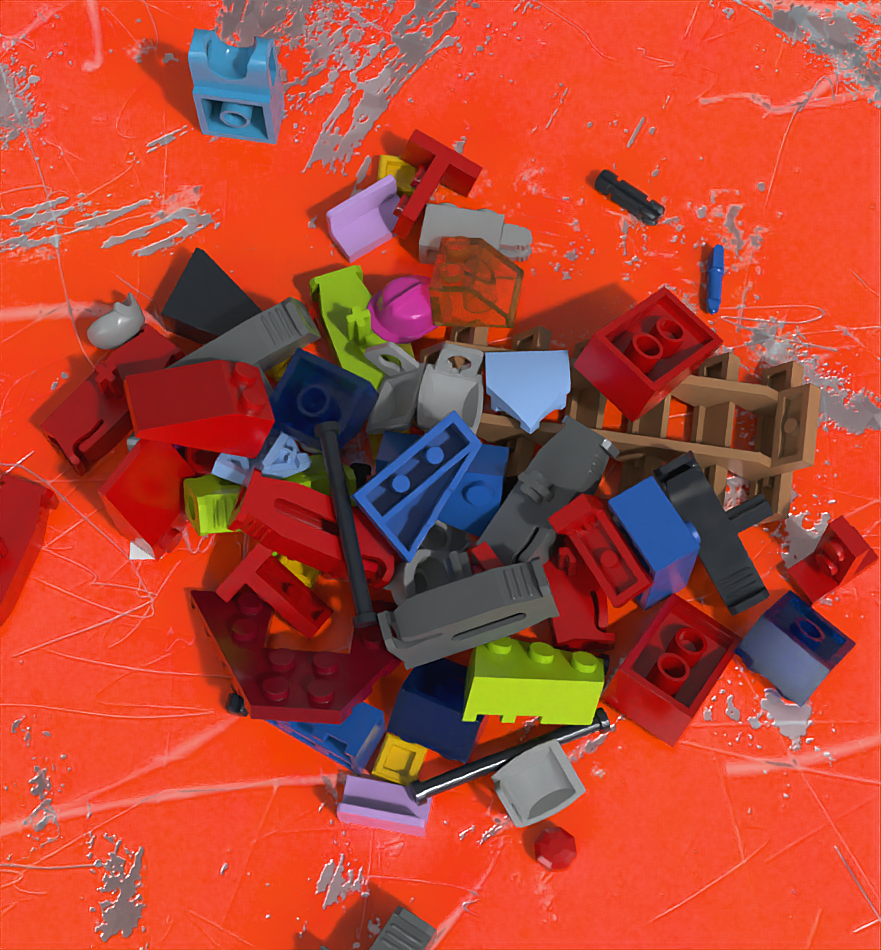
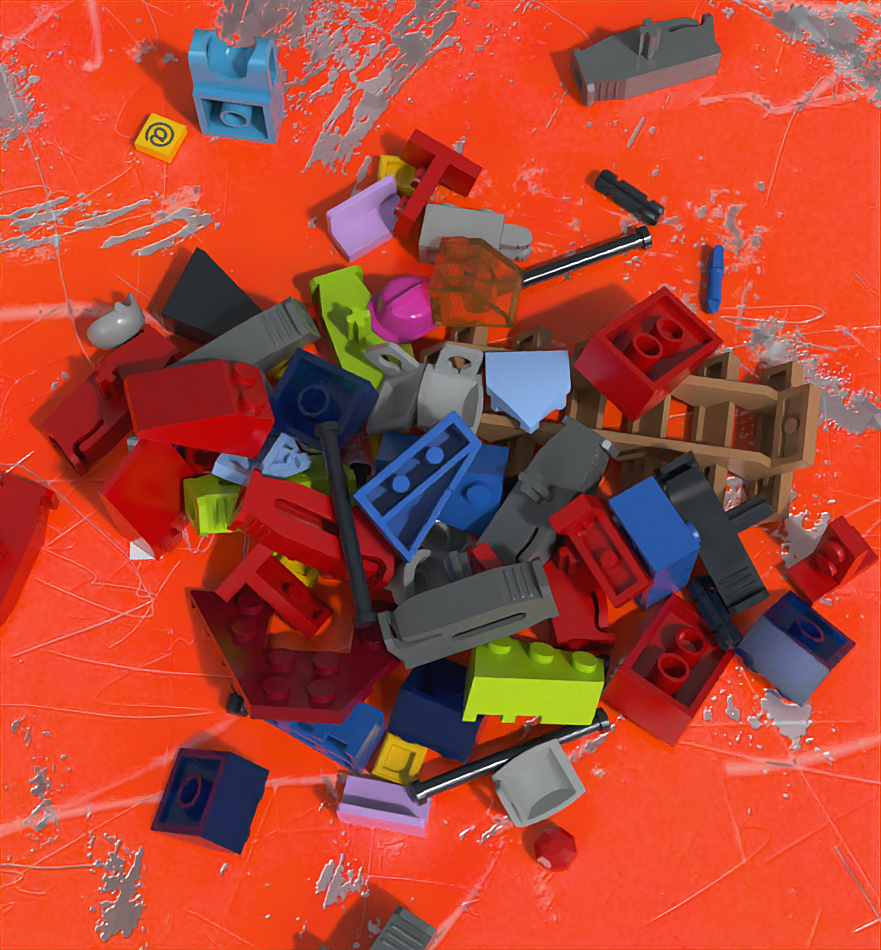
(160, 137): none -> yellow tile
(210, 799): none -> clear blue slope
(640, 239): none -> black bar
(646, 59): none -> dark grey piece
(715, 612): none -> black axle

